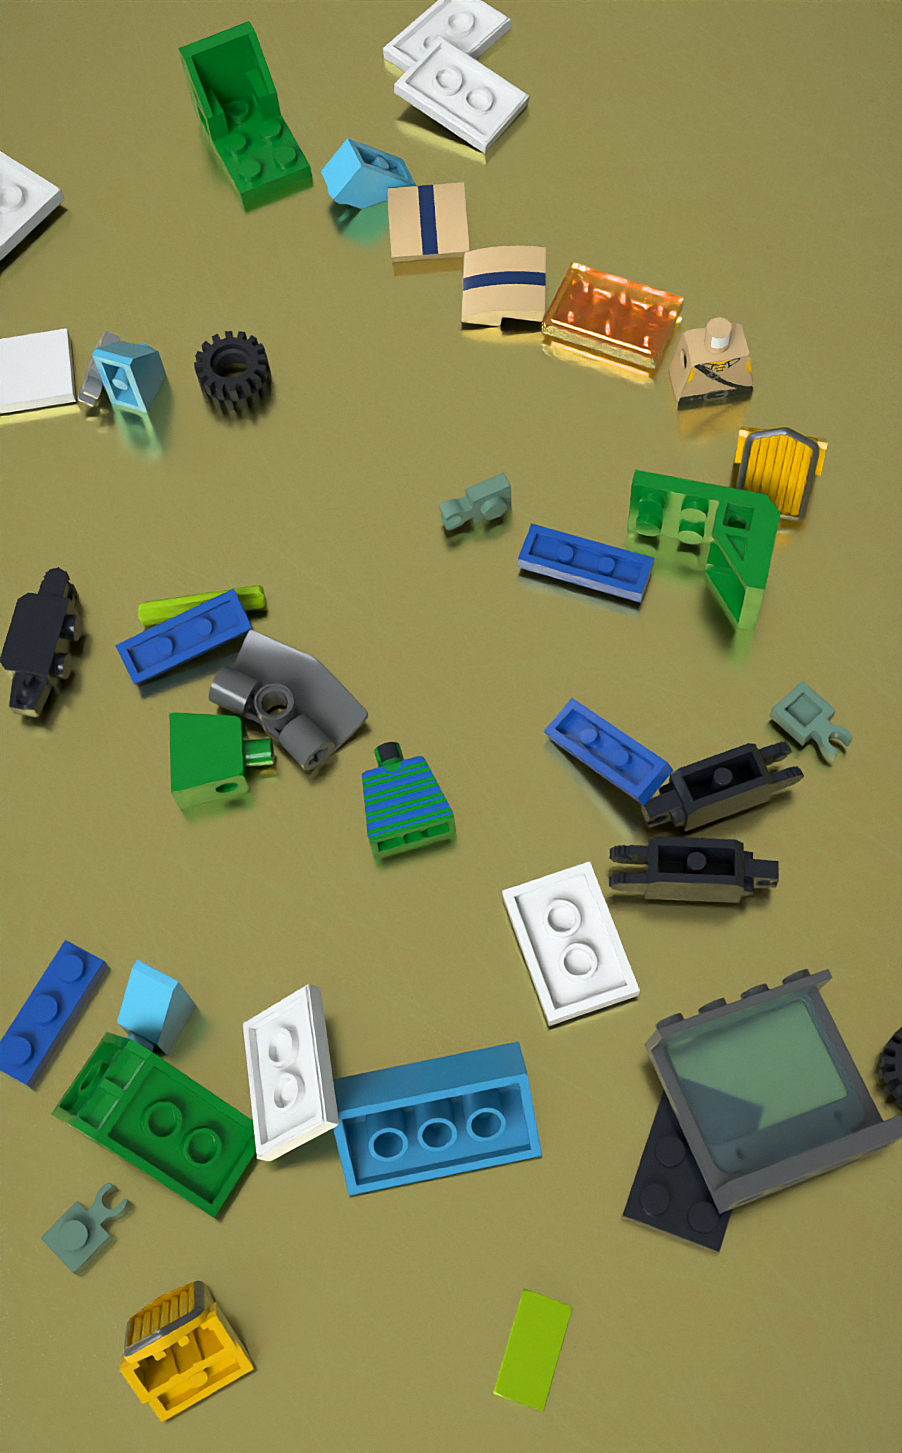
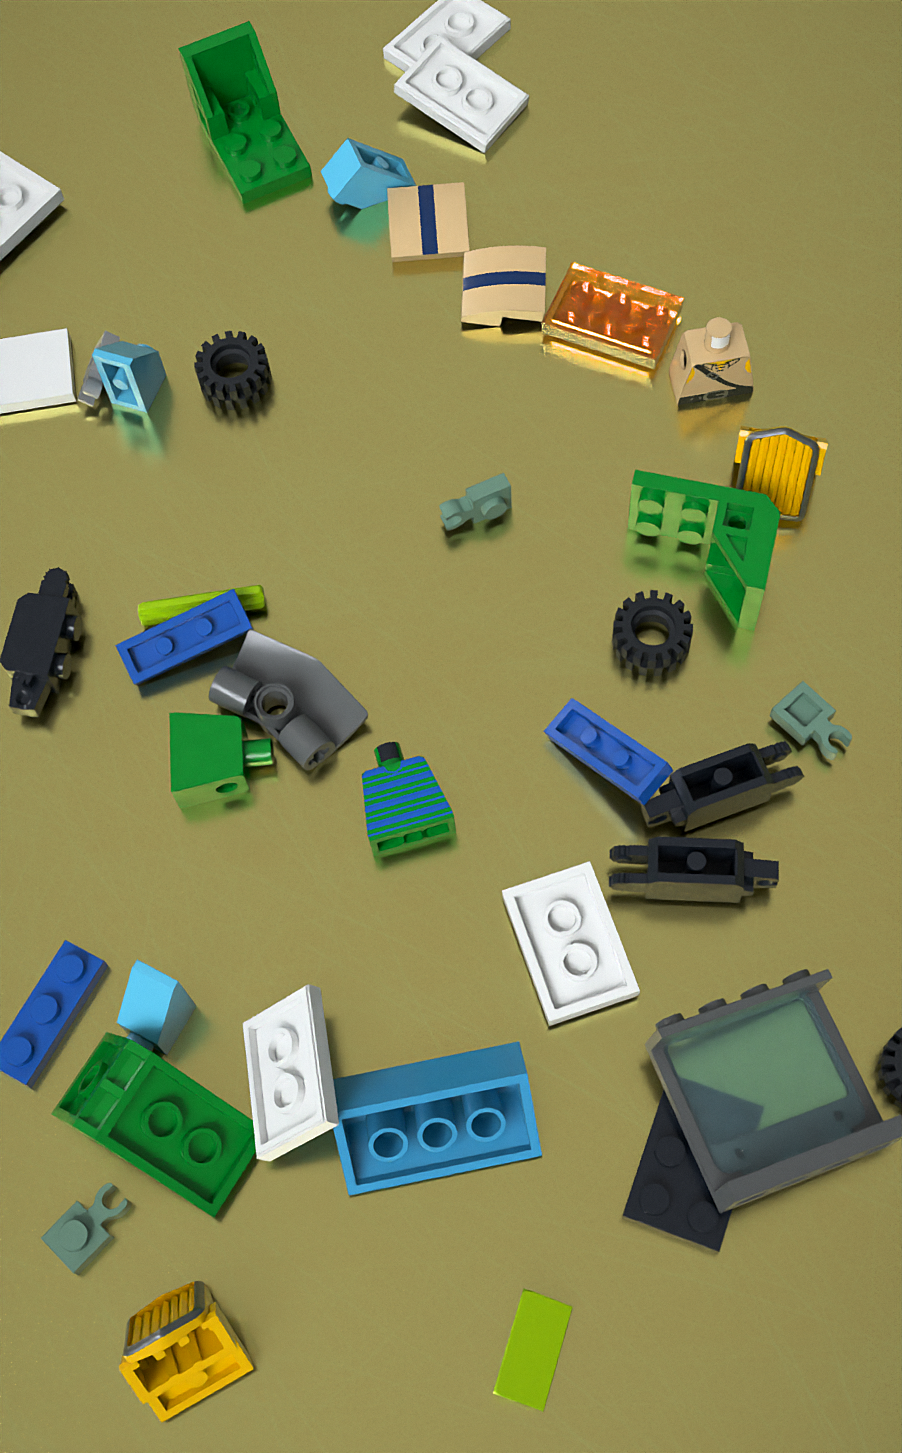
(585, 562): blue plate -> none
(652, 610): none -> black tyre

